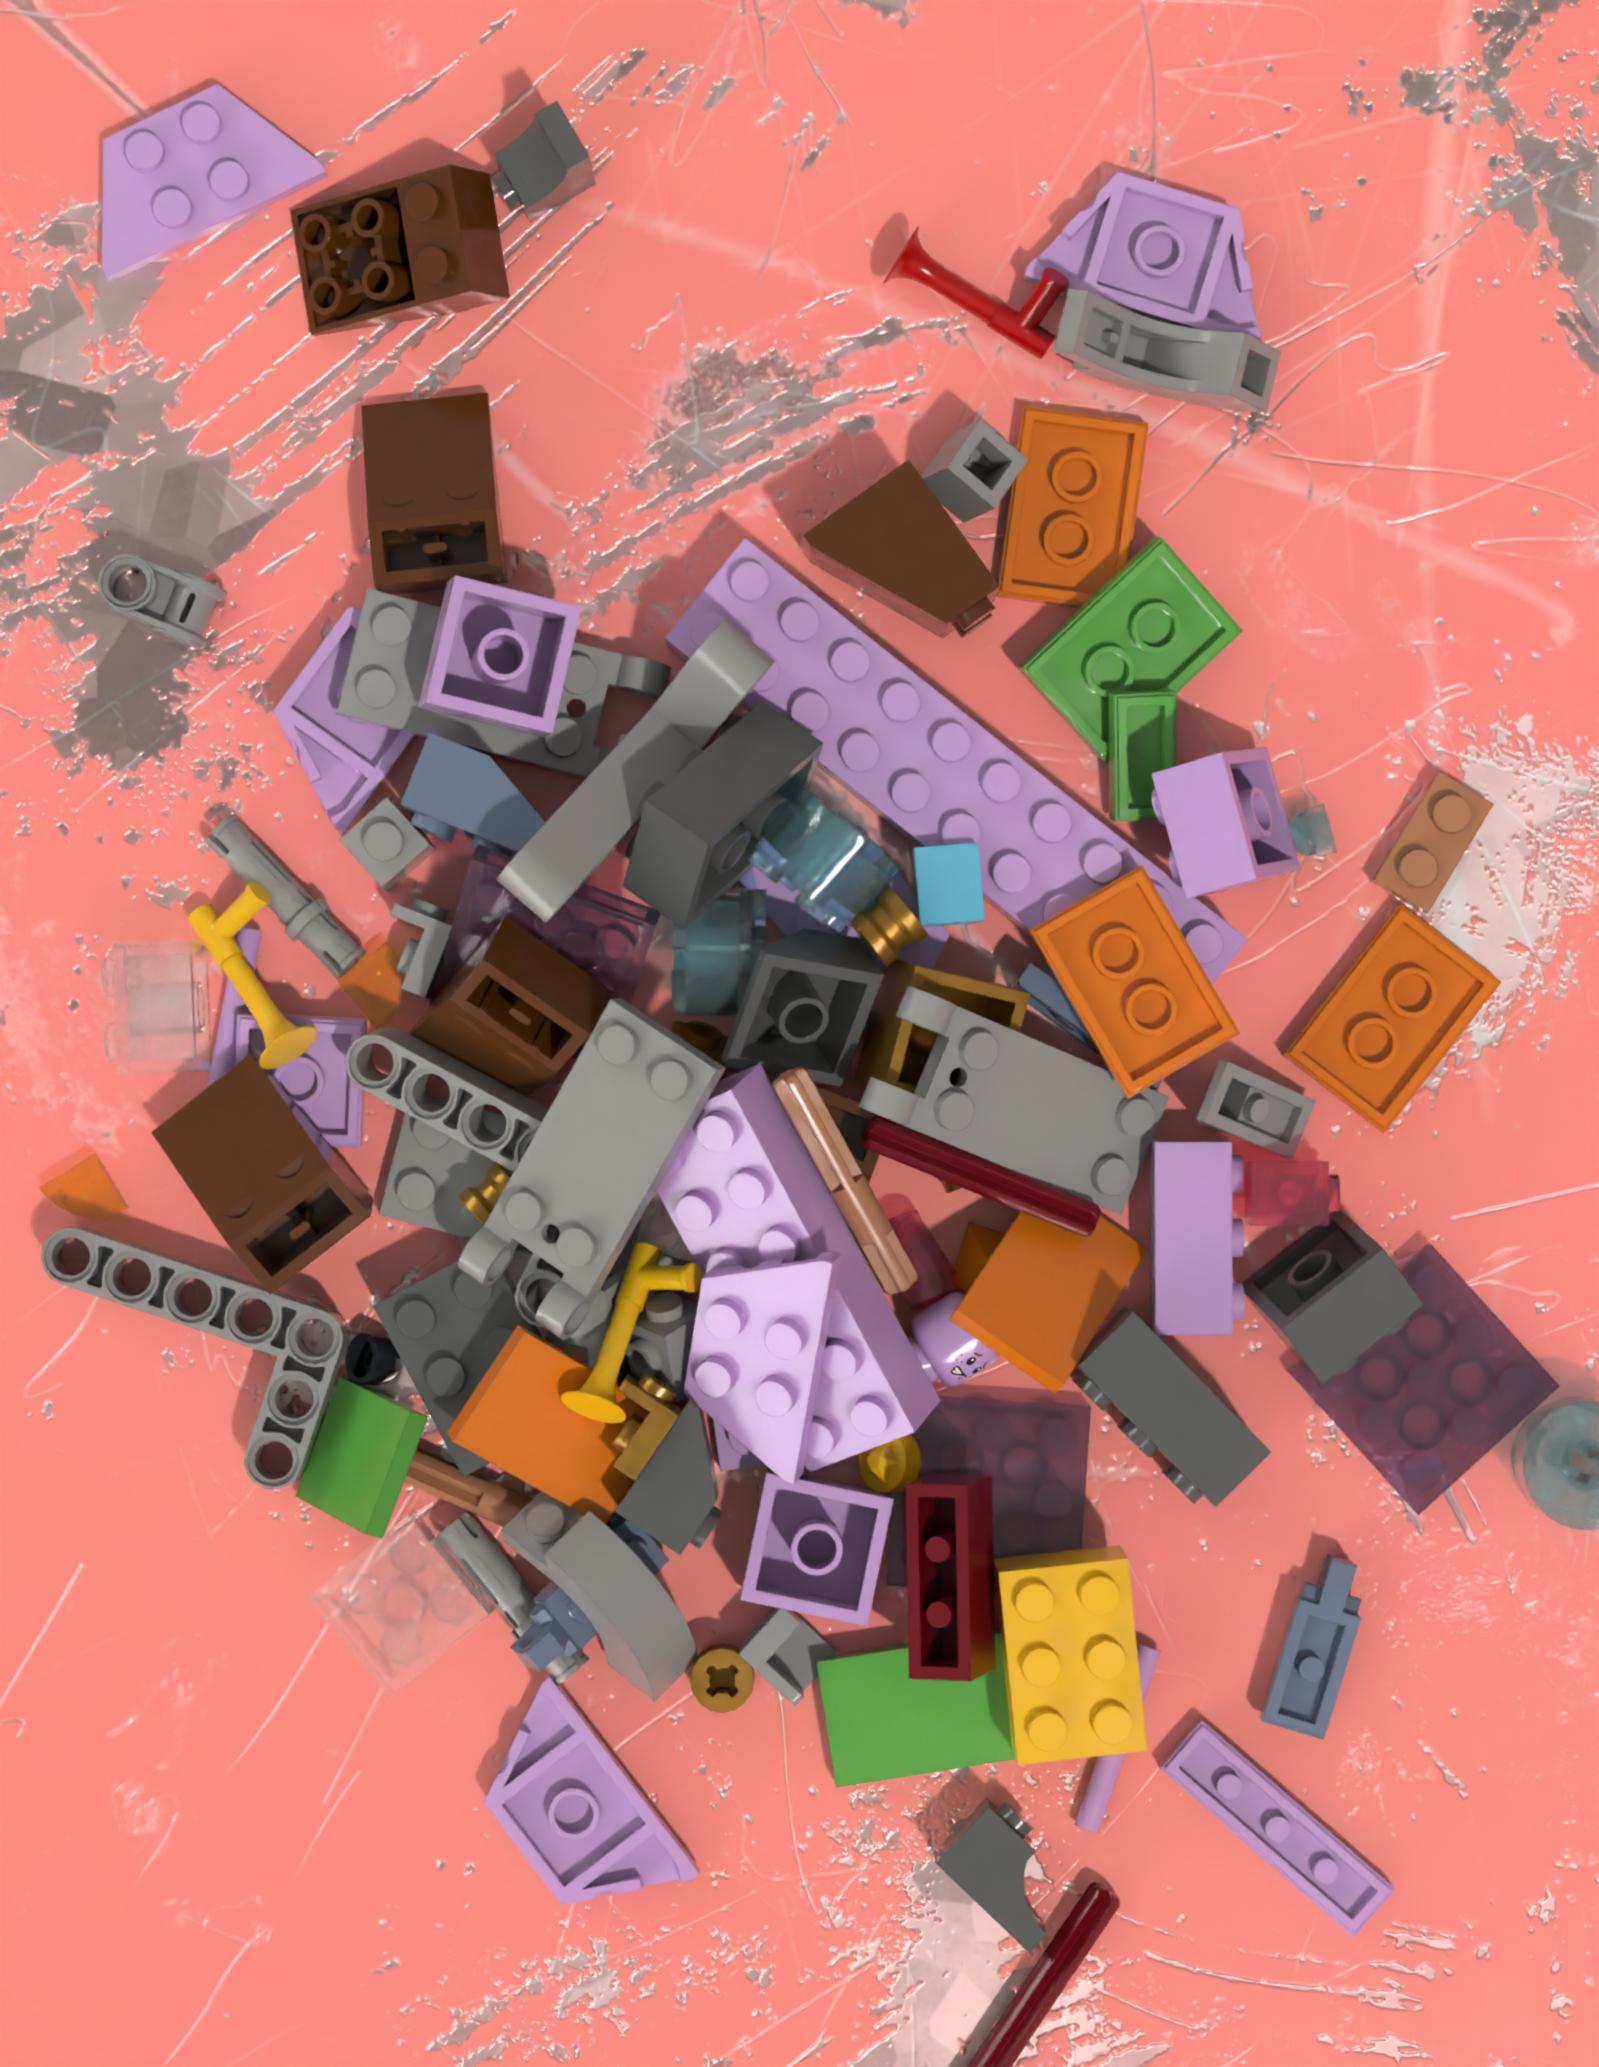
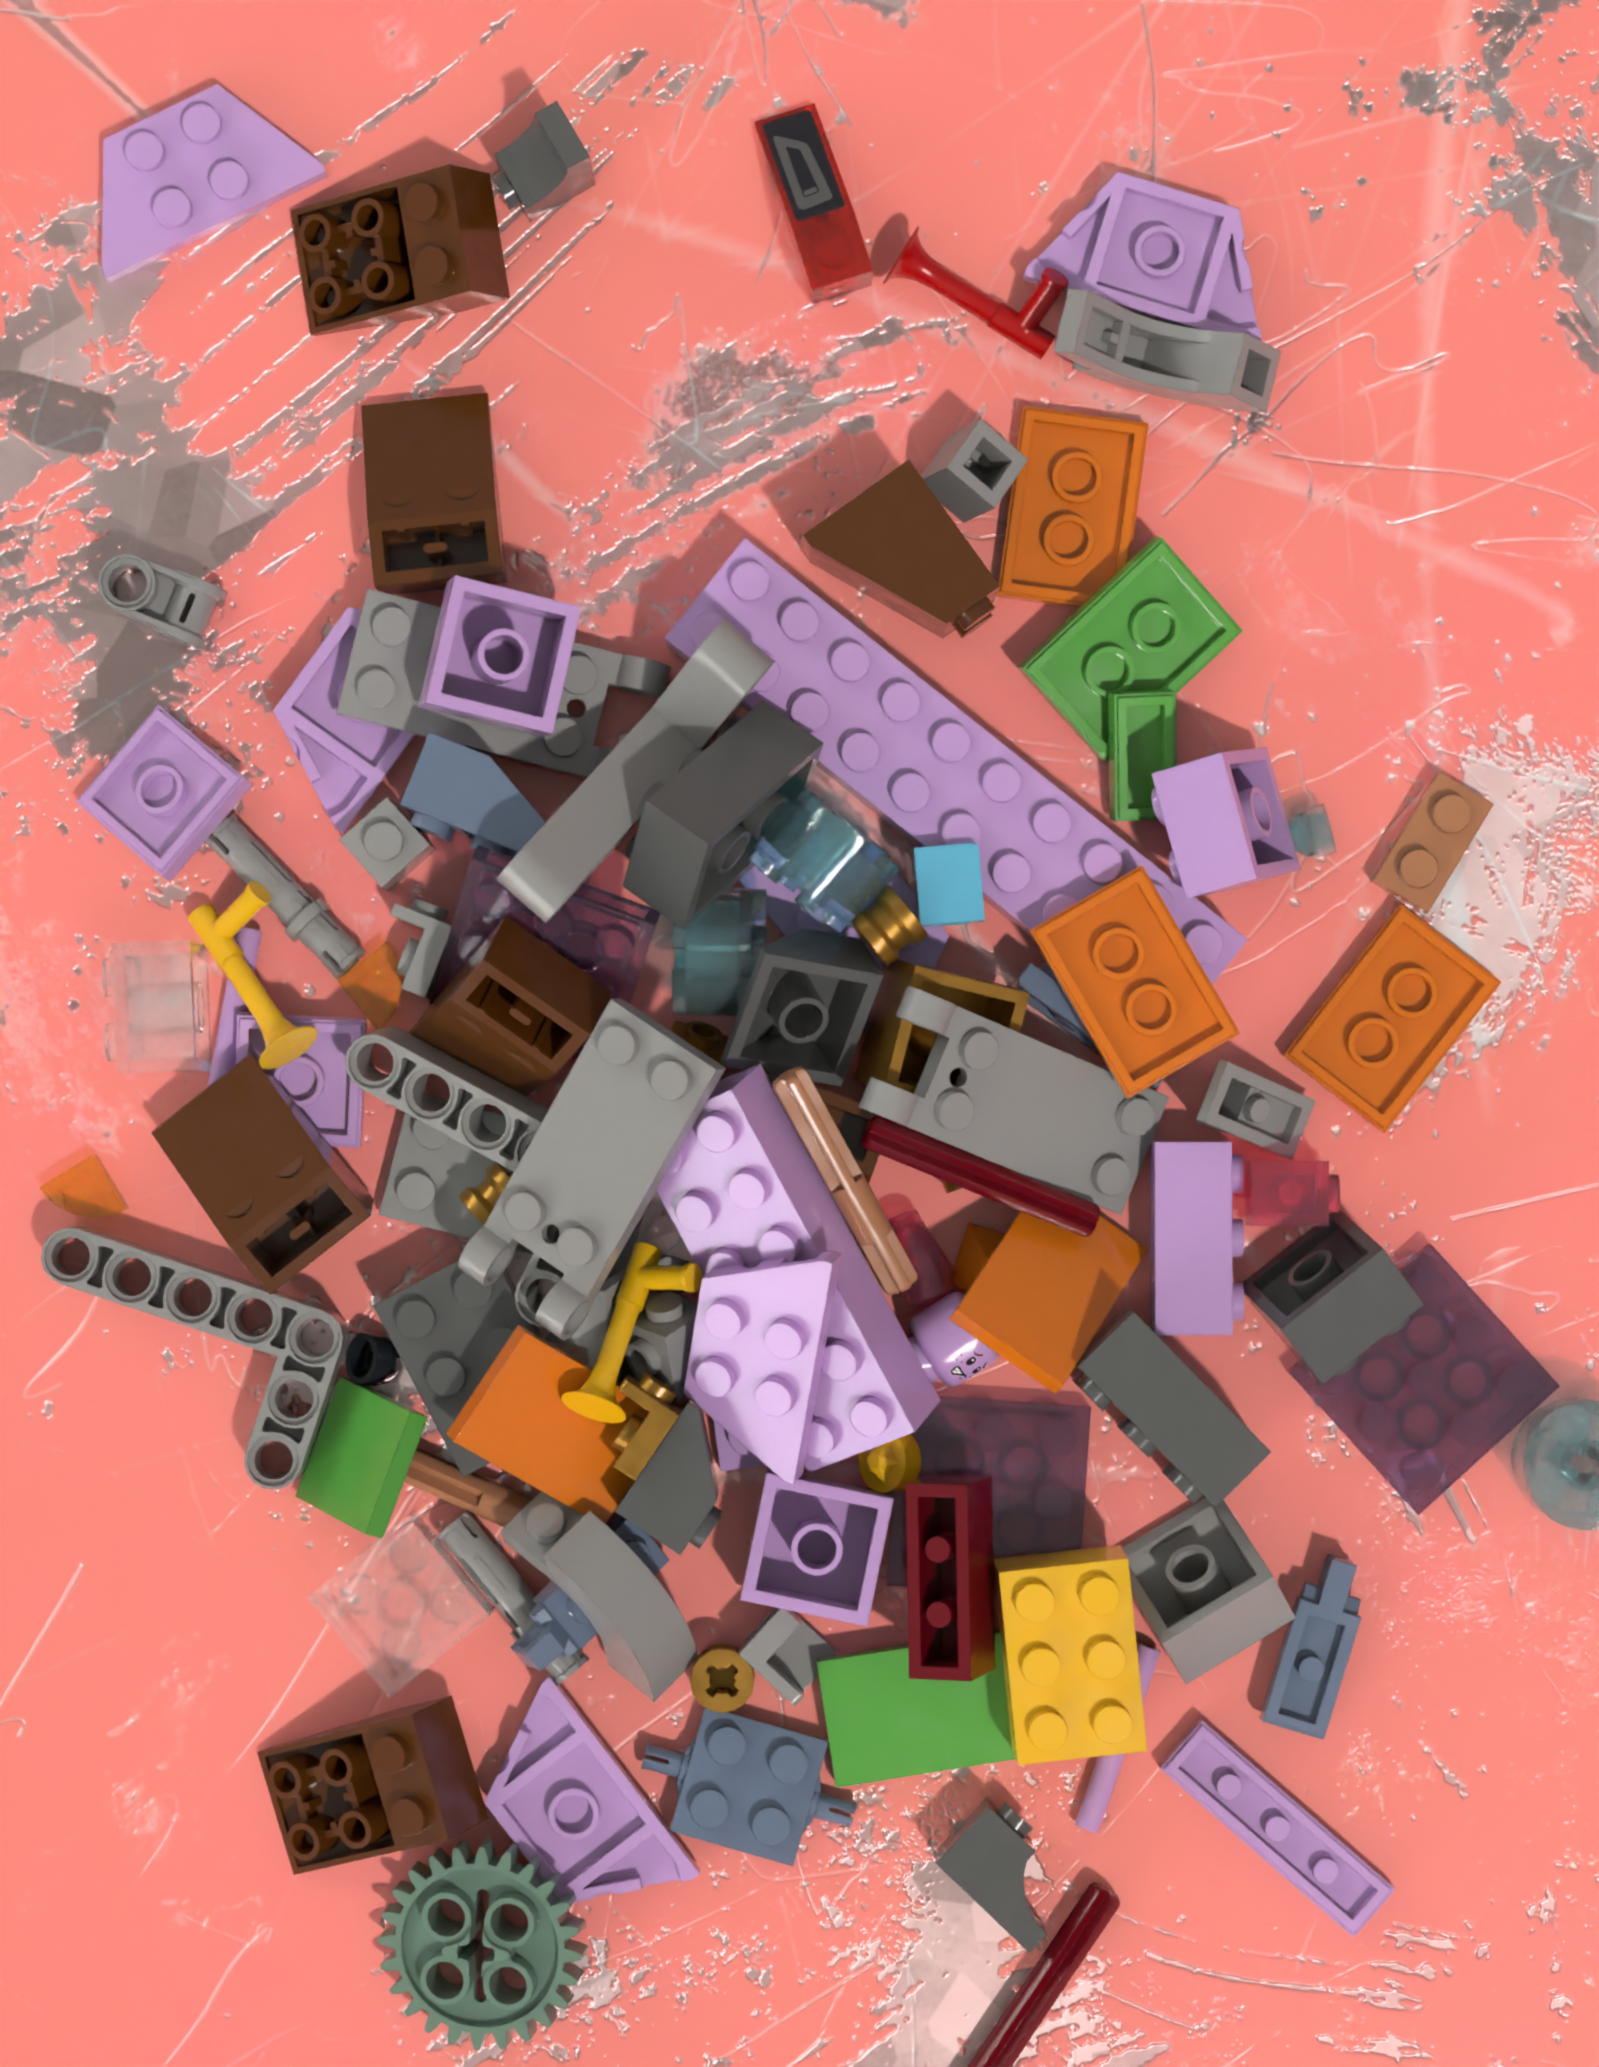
(164, 793): none -> lavender tile
(374, 1786): none -> reddish brown slope
(537, 1951): none -> sand green gear
(749, 1786): none -> sand blue plate
(814, 204): none -> slope
(1204, 1588): none -> light grey slope

